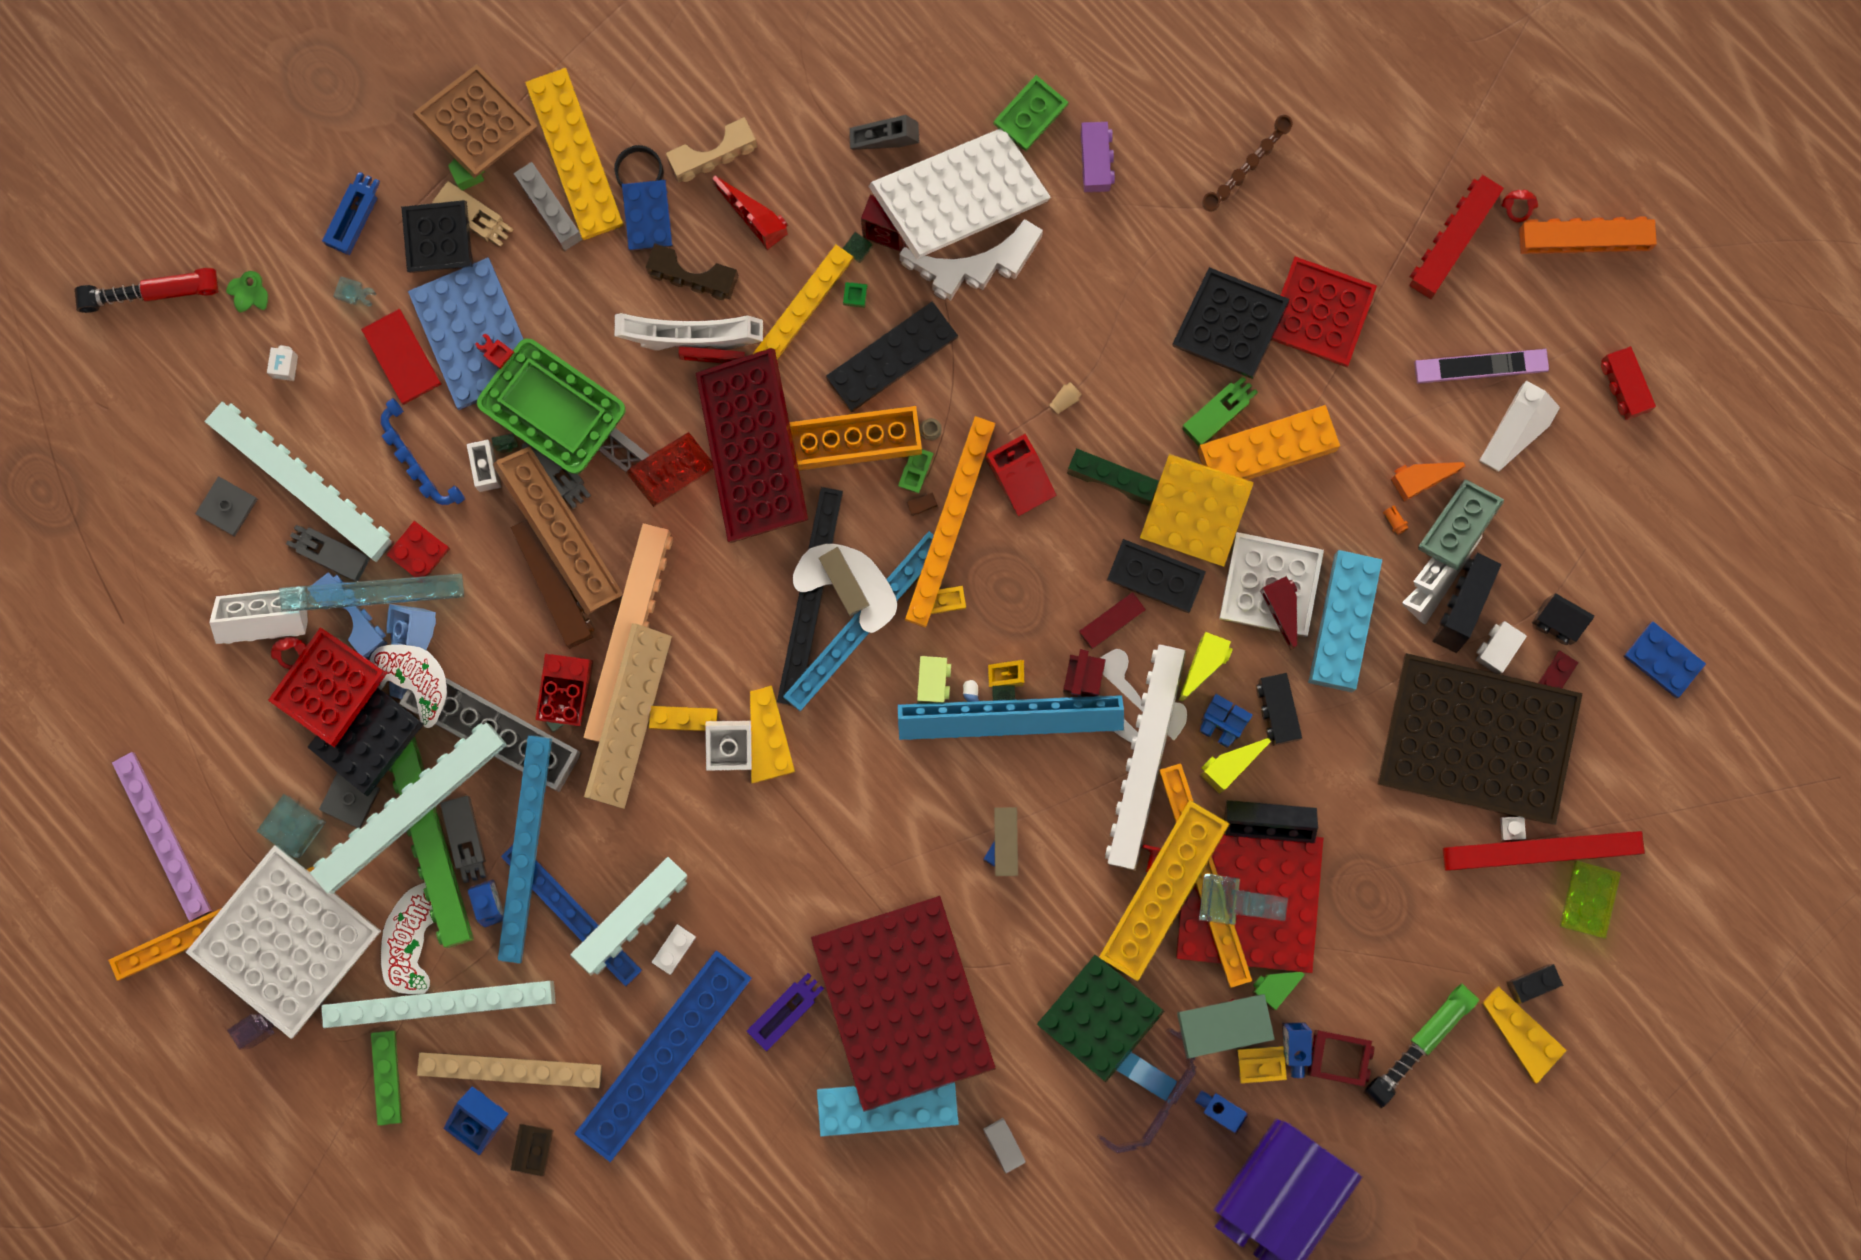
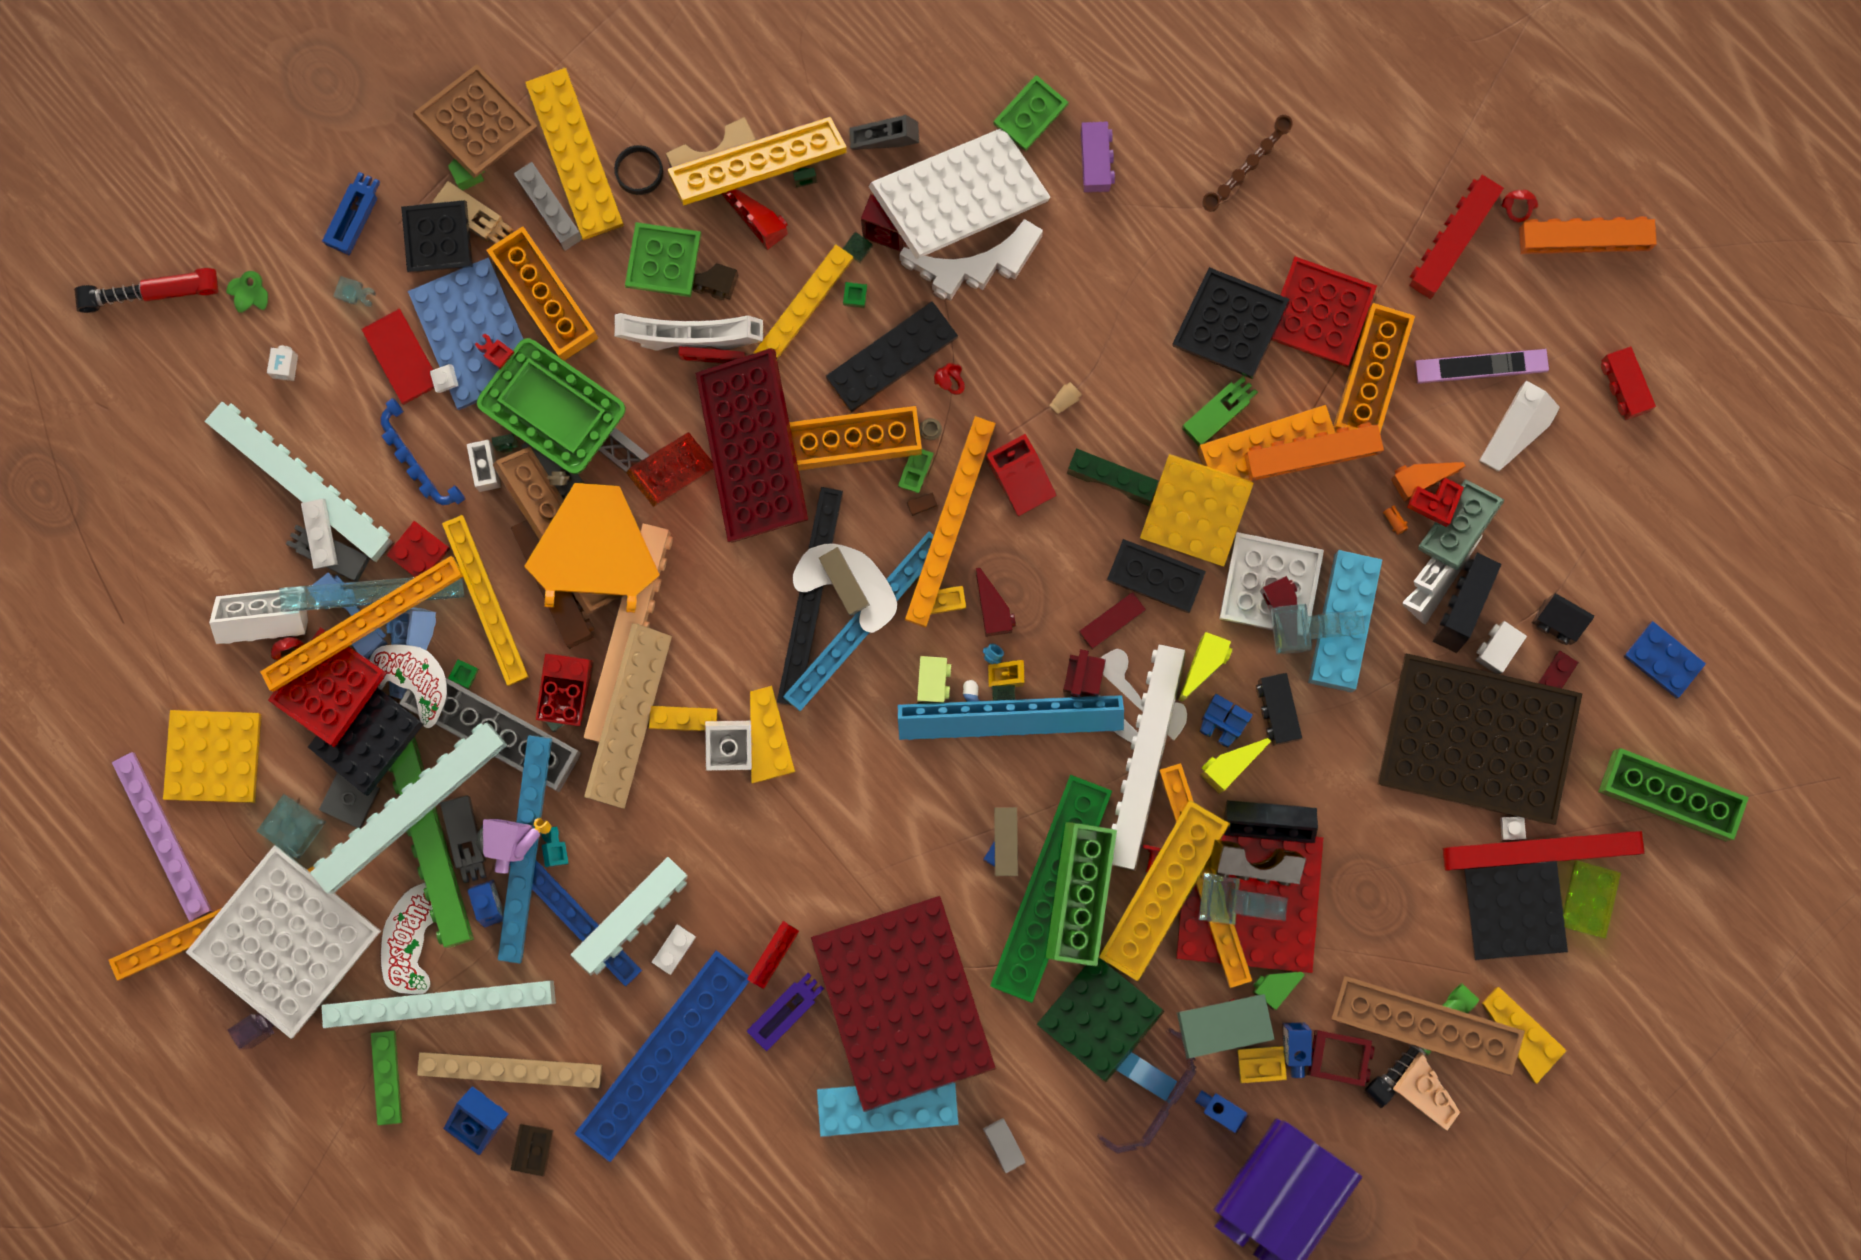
(212, 756): none -> yellow plate
(226, 506): dark grey plate -> none
(319, 533): none -> white plate
(361, 624): none -> light orange plate
(444, 378): none -> white plate
(463, 674): none -> green plate
(485, 600): none -> yellow plate
(508, 840): none -> lavender torso
(542, 294): none -> light orange brick
(554, 851): none -> teal plate
(558, 478): none -> dark tan plate
(593, 547): none -> light orange flag
(647, 214): blue plate -> none
(663, 259): none -> bright green plate
(757, 161): none -> yellow plate
(773, 955): none -> red tile
(804, 176): none -> dark green plate
(942, 378): none -> red piece
(993, 654): none -> dark azure plate
(995, 611): none -> dark red slope
(1026, 947): none -> green plate
(1081, 894): none -> bright green brick
(1282, 866): none -> arch
(1296, 629): none -> clear light blue plate
(1313, 452): none -> orange brick
(1374, 368): none -> light orange brick
(1424, 1091): none -> light nougat wing
(1428, 1026): none -> medium nougat plate
(1439, 506): none -> red plate
(1516, 910): none -> black plate
(1534, 983): black brick -> none
(1673, 795): none -> bright green brick

